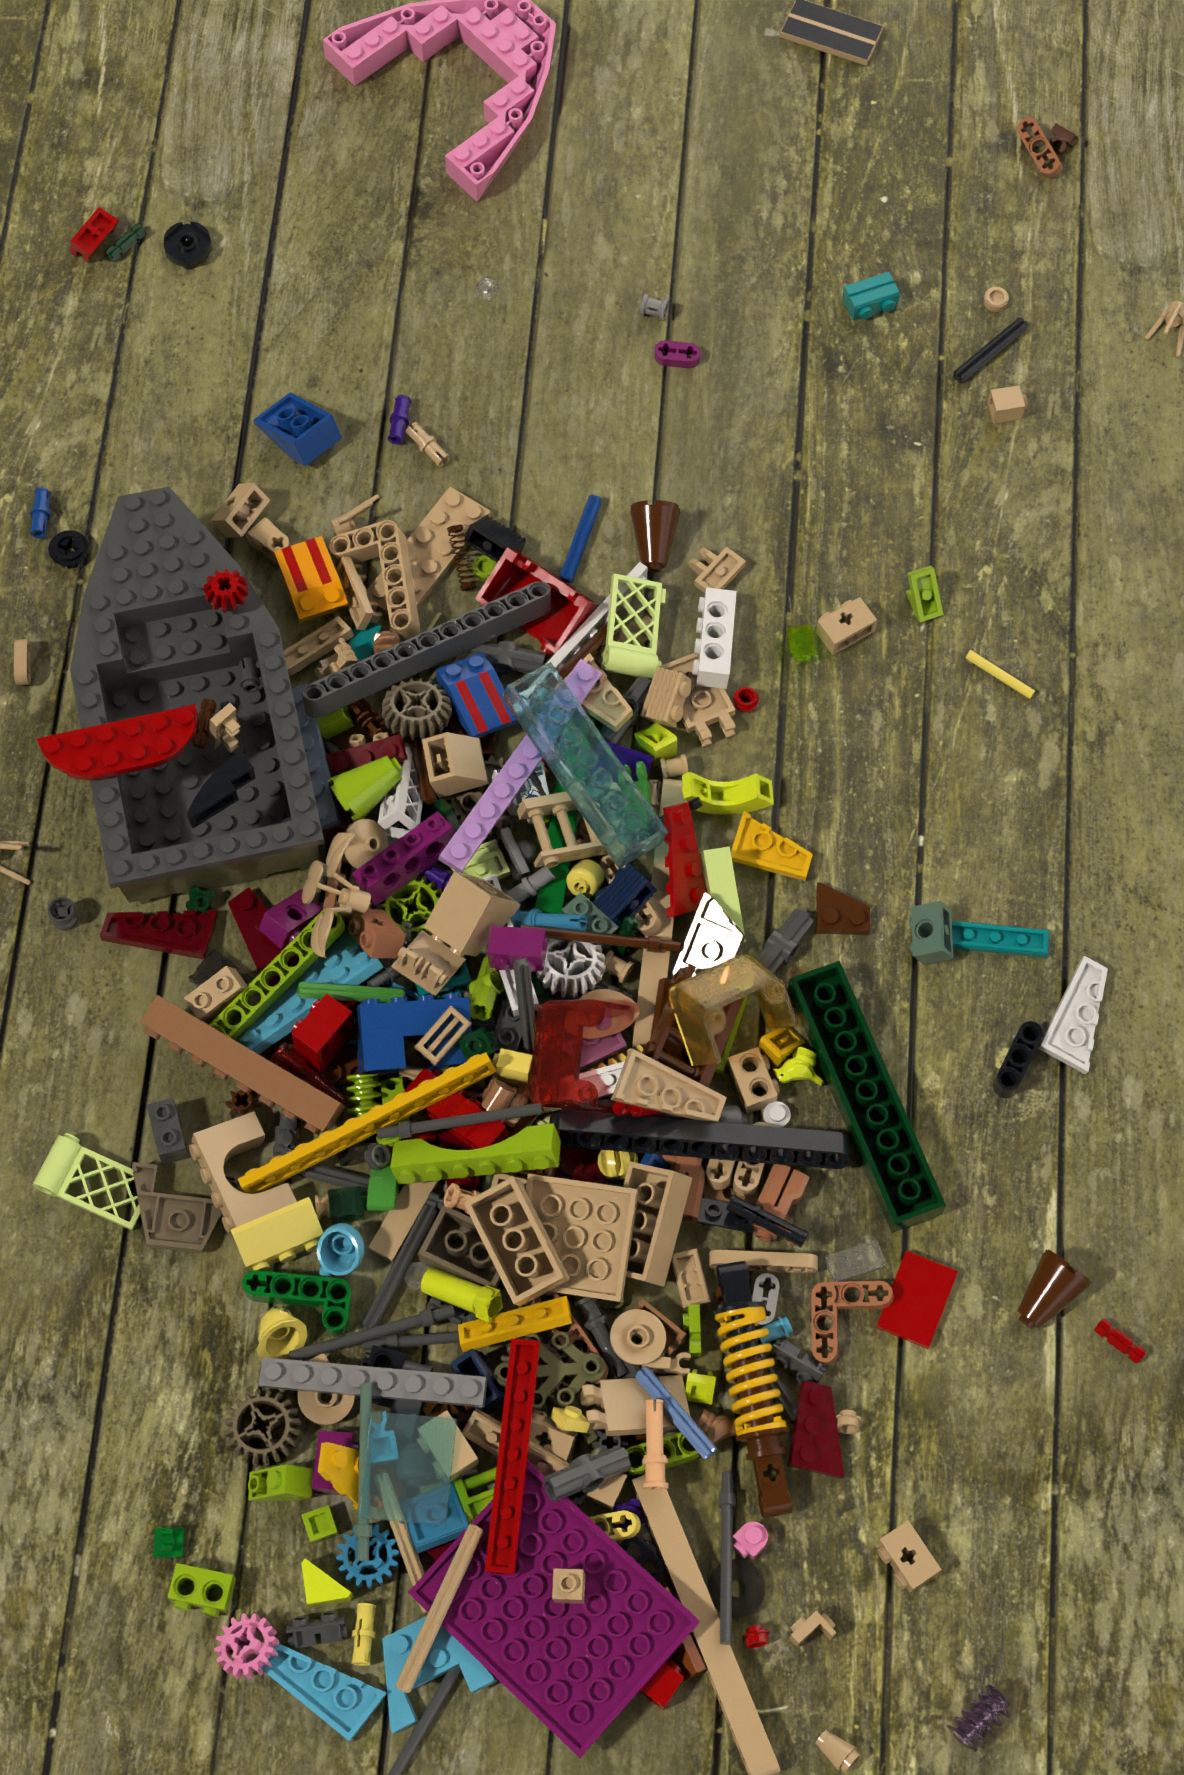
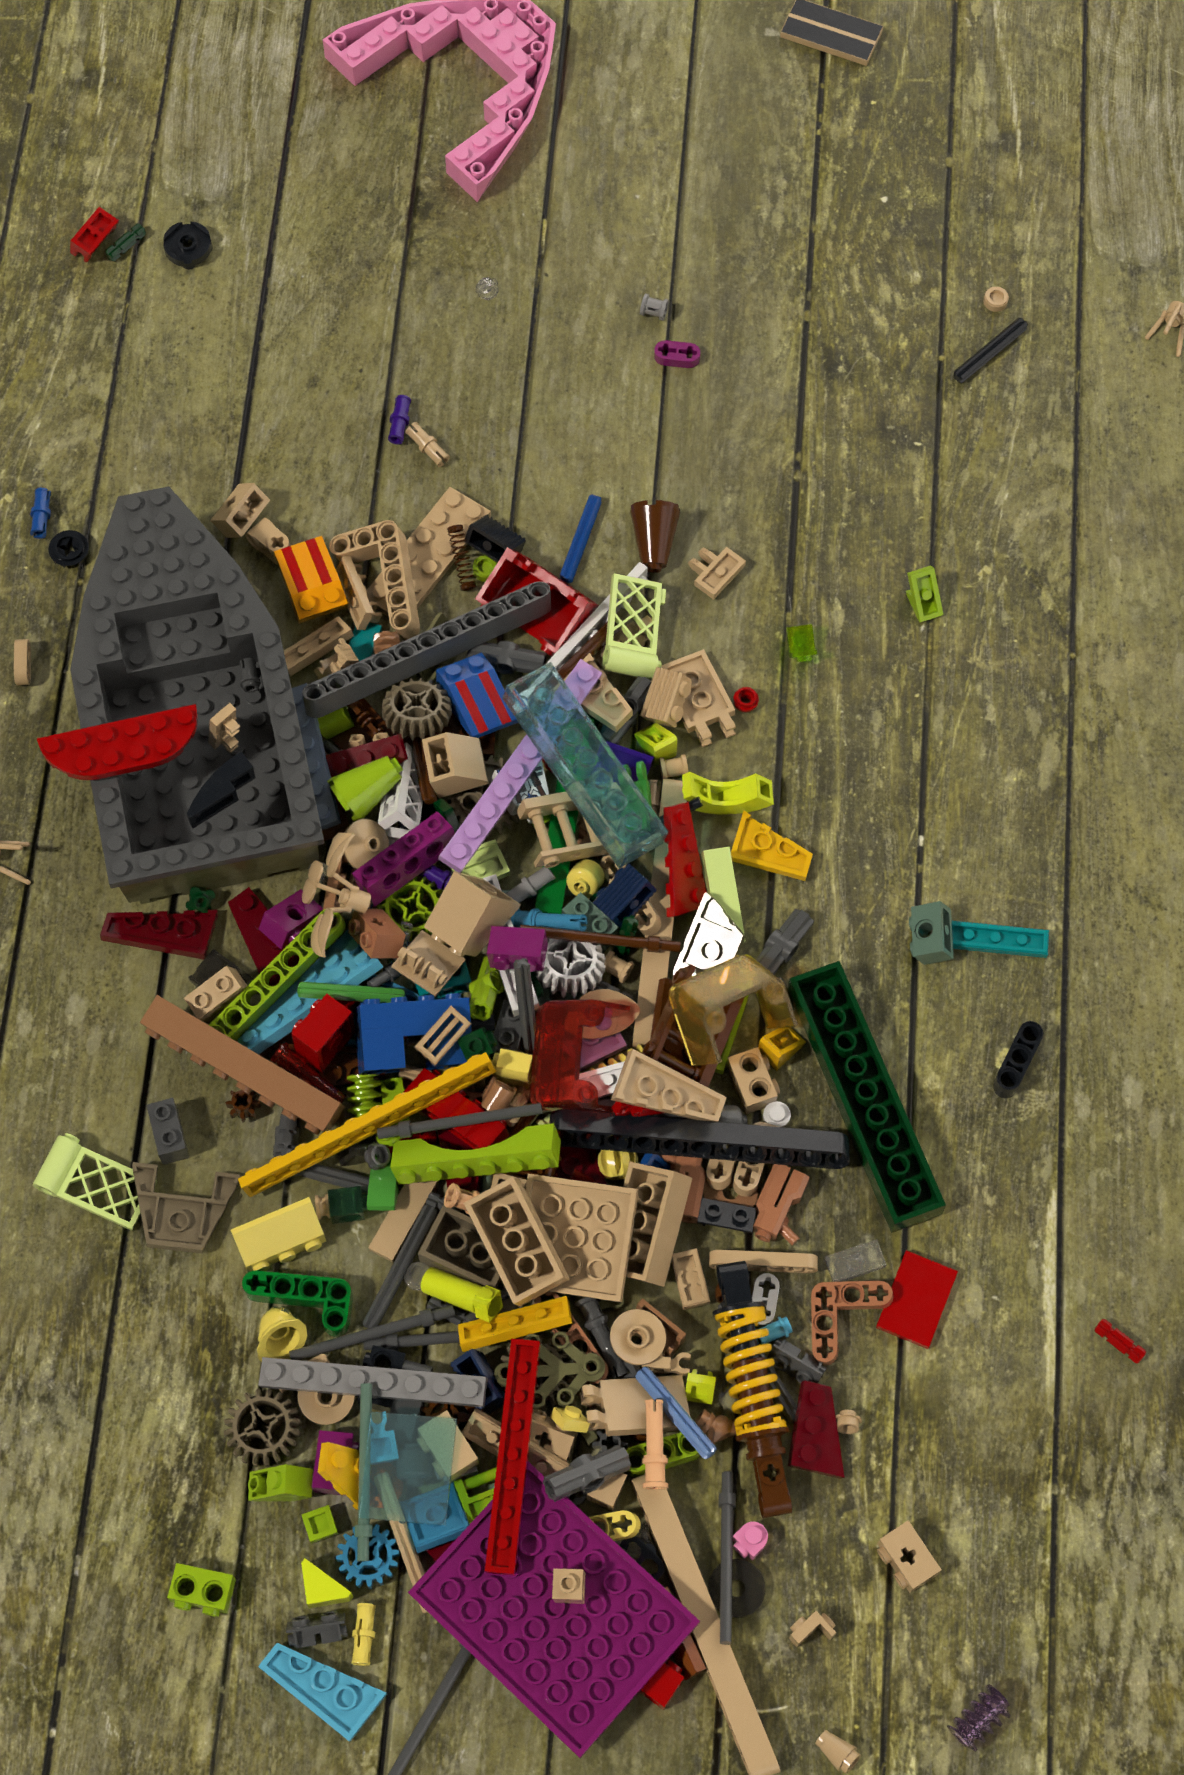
(60, 908): dark grey wheel -> none
(169, 1542): green tile -> none
(208, 708): reddish brown axle -> none
(213, 1149): tan arch -> none
(234, 588): red gear -> none
(247, 1649): bright pink gear -> none
(299, 428): blue slope -> none
(340, 1250): medium azure piece -> none
(345, 522): tan plant -> none
(439, 1608): tan axle -> none
(443, 1656): medium azure wing -> none
(517, 854): flat silver tile -> none
(631, 1506): dark purple plate -> none
(691, 1322): lime plate -> none
(716, 622): white brick -> none
(738, 1205): black pin -> none
(756, 1636): red plate -> none
(799, 1067): neon yellow animal -> none
(840, 913): reddish brown wing -> none
(846, 625): tan brick -> none
(871, 296): teal brick -> none
(1000, 674): light yellow bar -> none
(1006, 404): tan brick -> none
(1039, 138): nougat beam -> none
(1050, 1290): reddish brown cone -> none
(1064, 136): reddish brown tile -> none
(1075, 1019): white wing -> none

